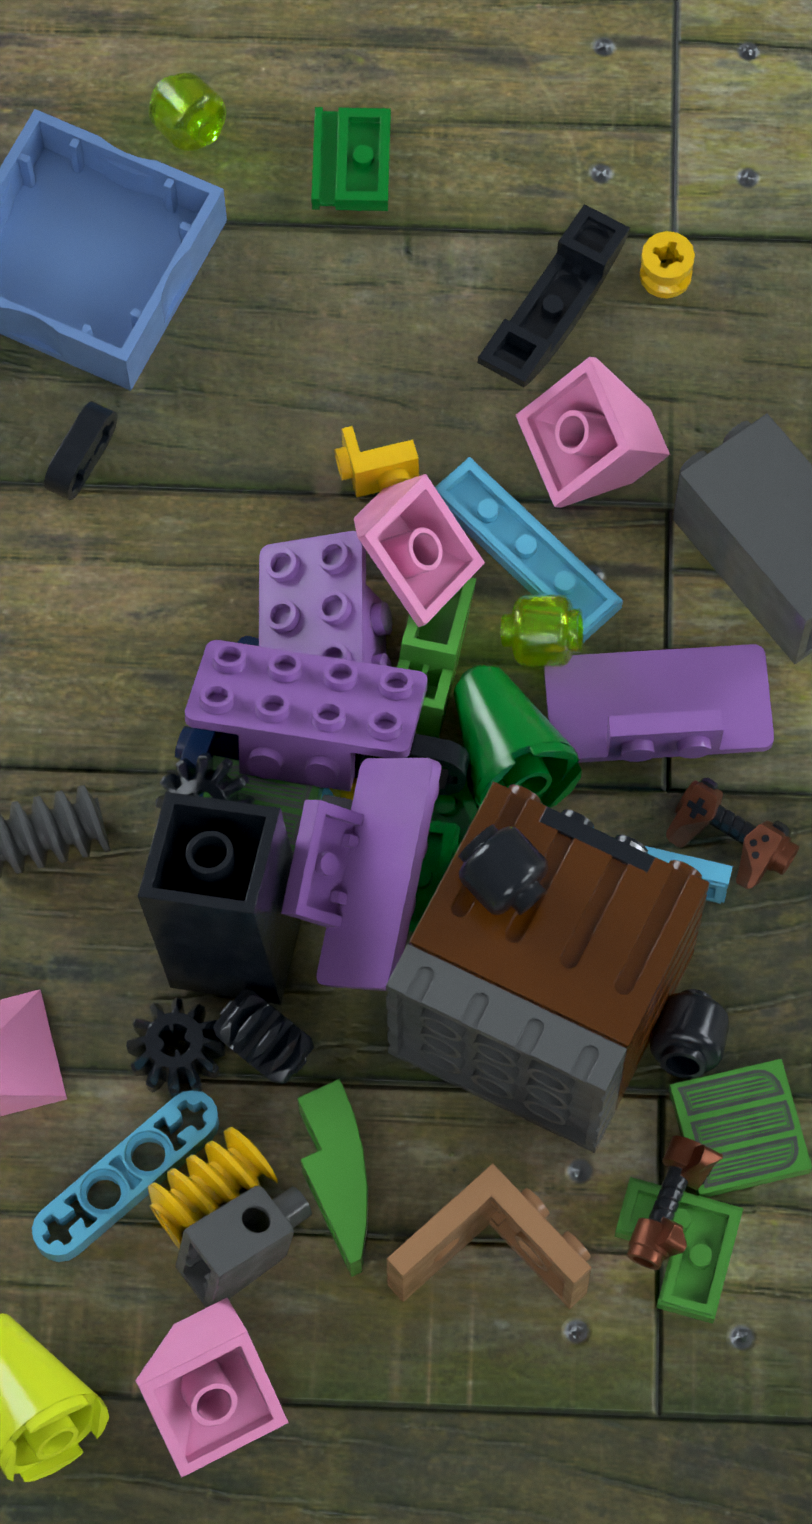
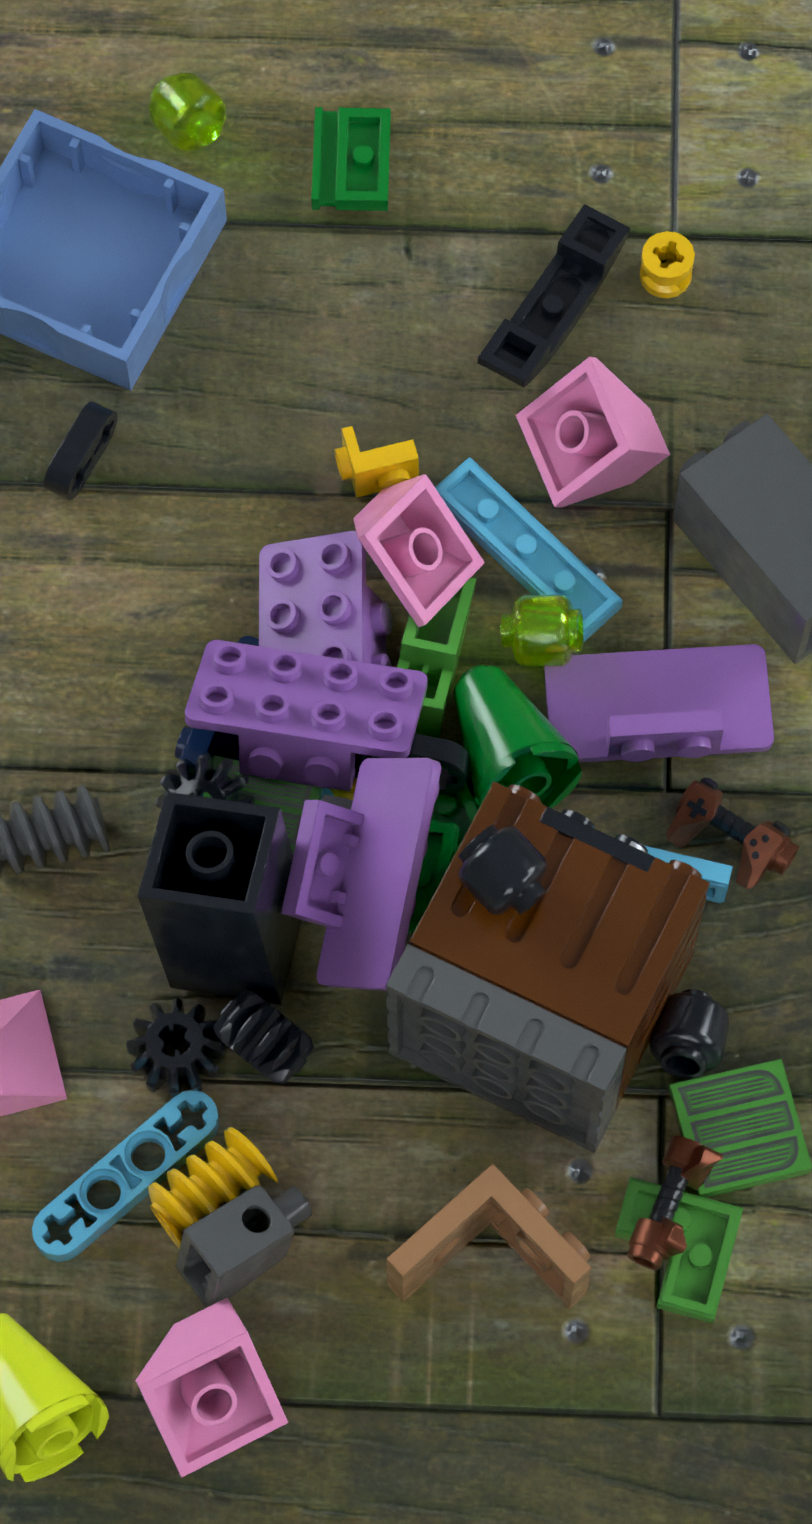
(337, 1170): bright green slope -> none

